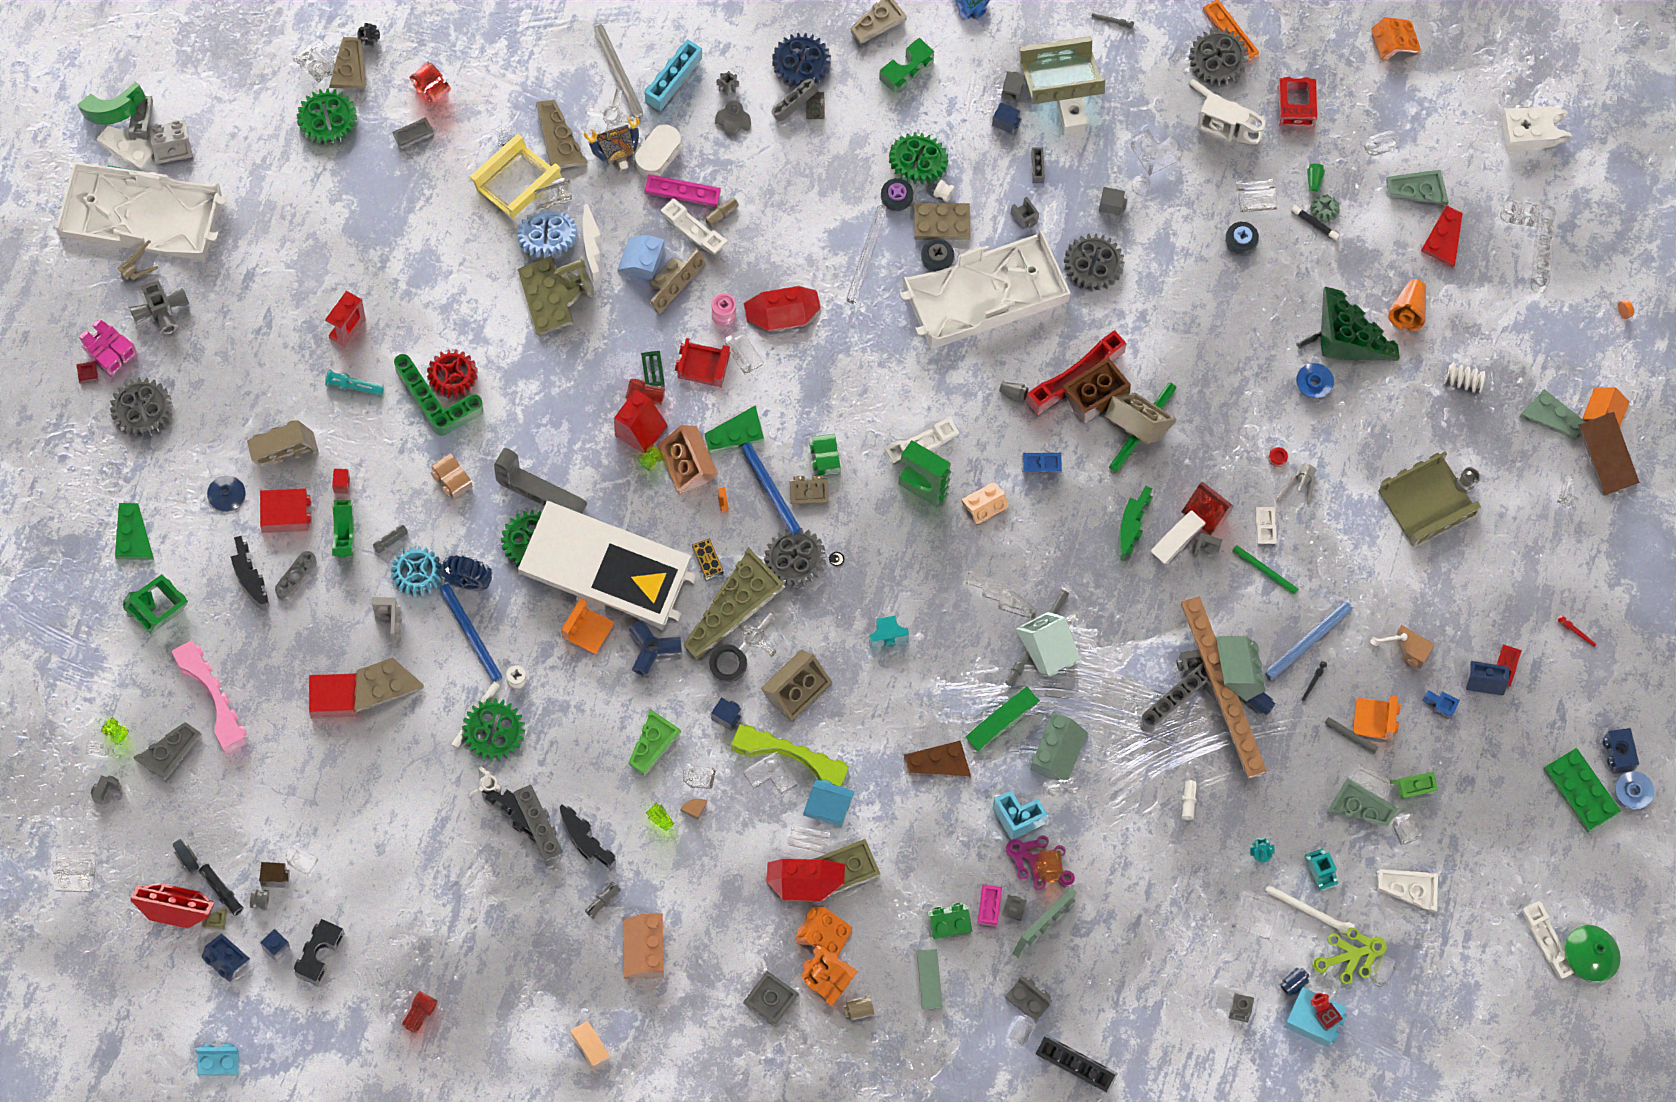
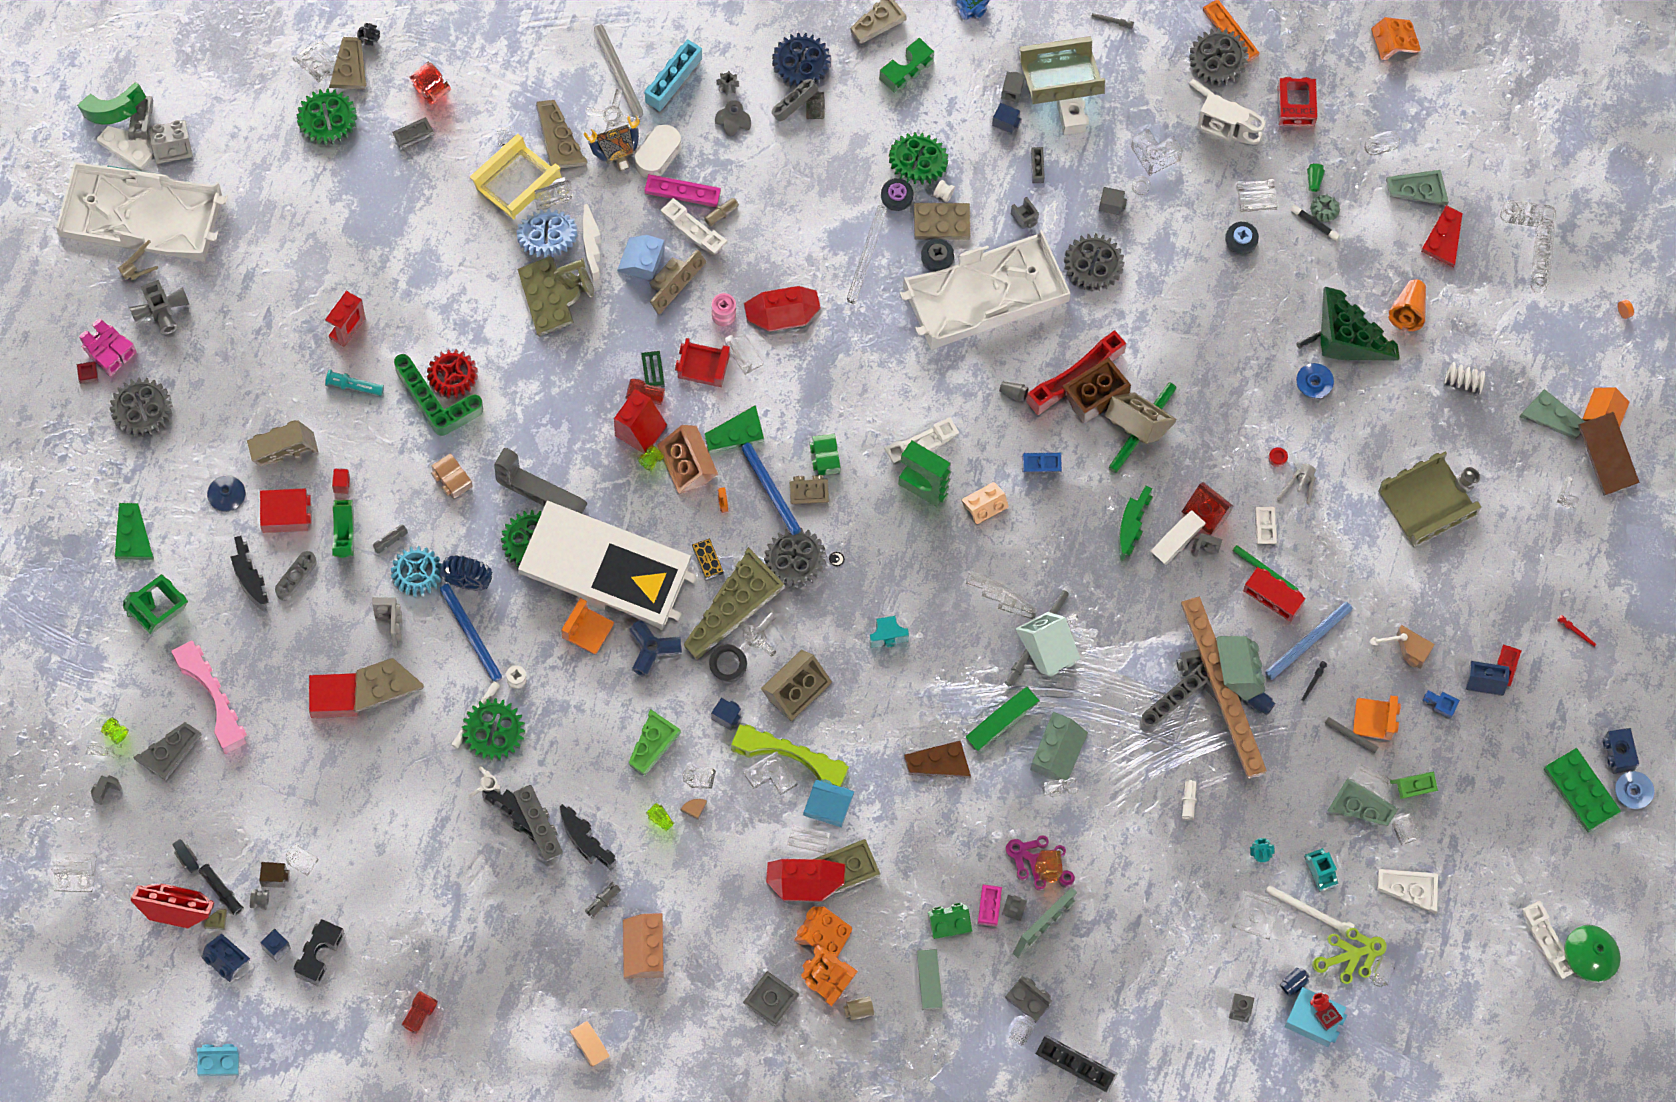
(1018, 819): medium azure brick -> none
(1274, 594): none -> red brick
(1533, 128): white brick -> none

